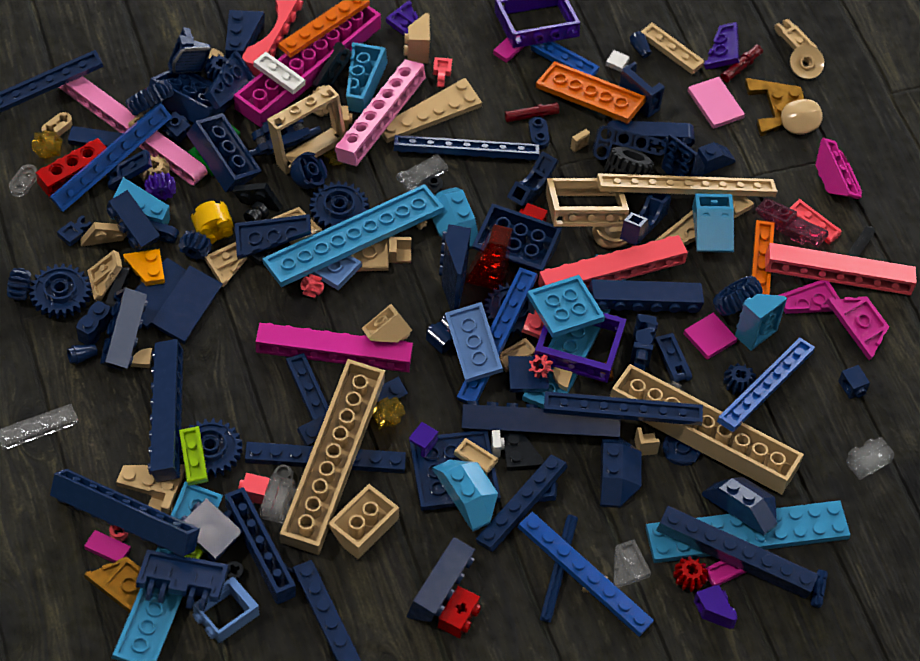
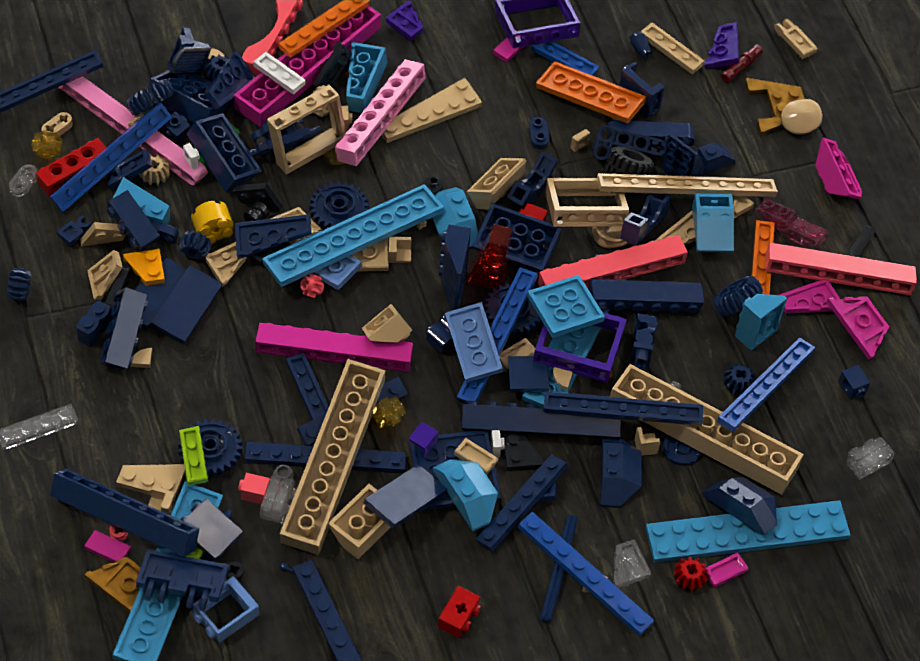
(60, 291): dark blue gear -> none
(80, 353): dark blue cone -> none
(81, 136): dark blue tile -> none
(161, 185): dark purple gear -> none
(166, 411): dark blue brick -> none
(191, 156): none -> white plate
(243, 30): dark blue wedge -> none
(260, 546): dark blue brick -> none
(308, 171): dark blue cylinder -> none
(405, 496): none -> tile
(418, 40): tan slope -> none
(431, 167): clear plate -> none
(441, 581): dark blue slope -> none
(442, 68): coral plate -> none
(466, 147): dark blue plate -> none
(496, 182): none -> tan slope
(531, 112): dark red pin -> none
(533, 325): coral plate -> none
(535, 366): coral gear -> none
(617, 61): white tile -> none
(673, 357): dark blue plate -> none
(710, 336): dark pink tile -> none
(714, 607): dark purple slope -> none
(716, 102): bright pink tile -> none
(737, 552): dark blue brick -> none
(807, 213): coral tile -> none
(813, 58): tan dish -> none
(819, 589): dark blue axle -> none

